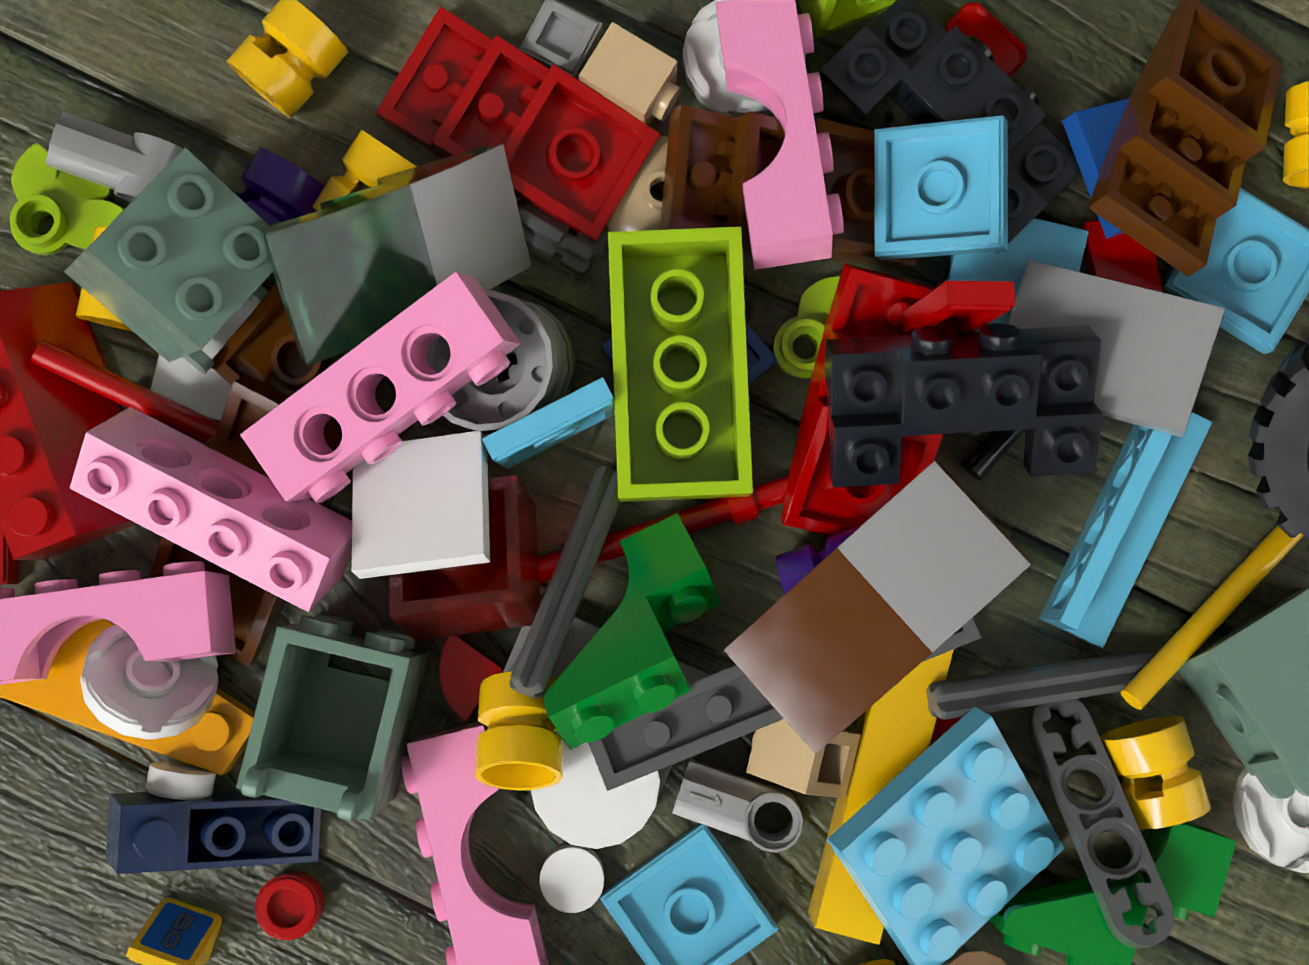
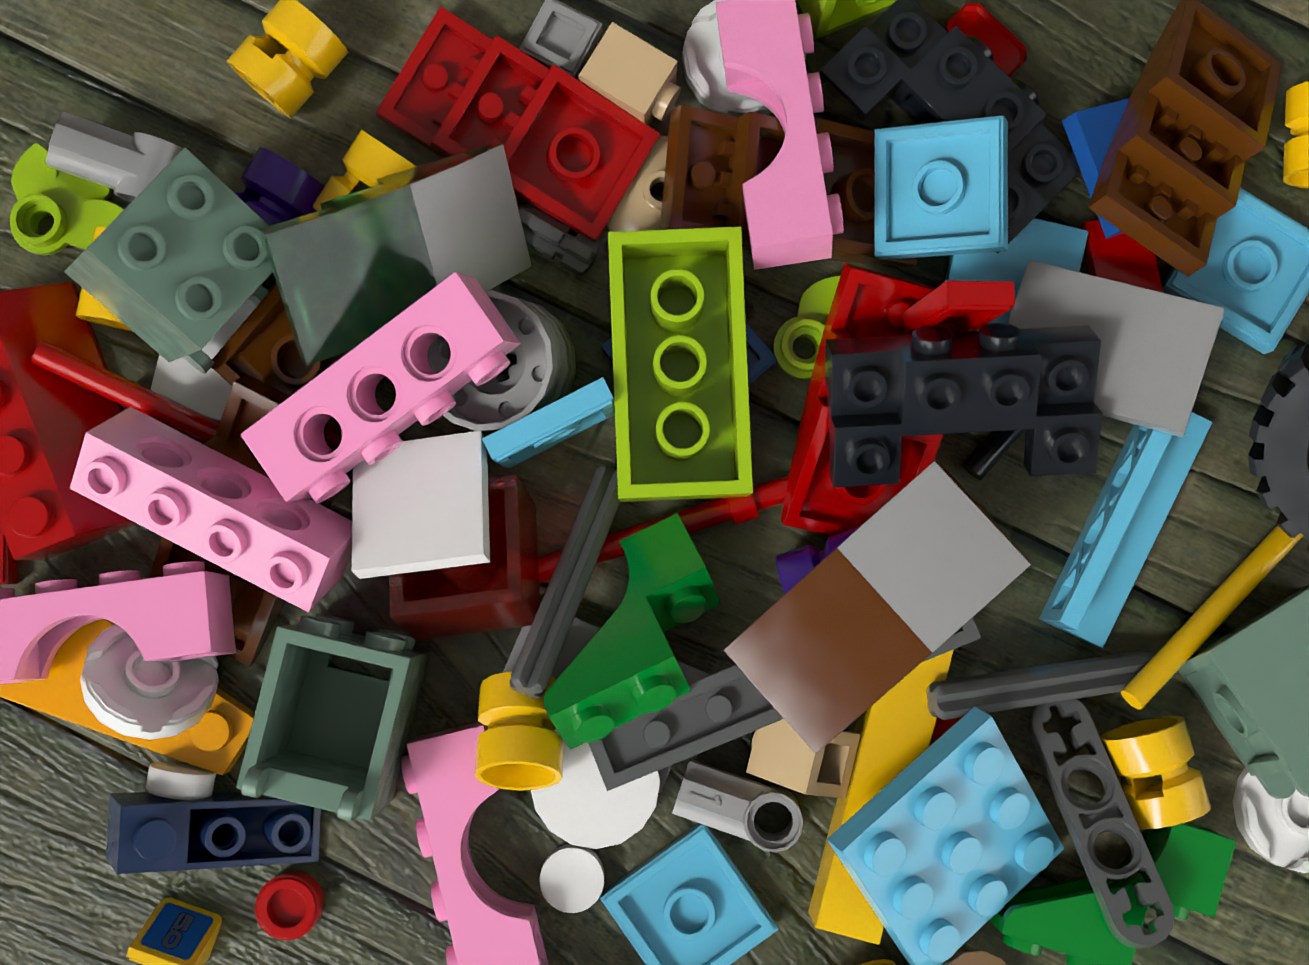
(462, 672): red tile -> none

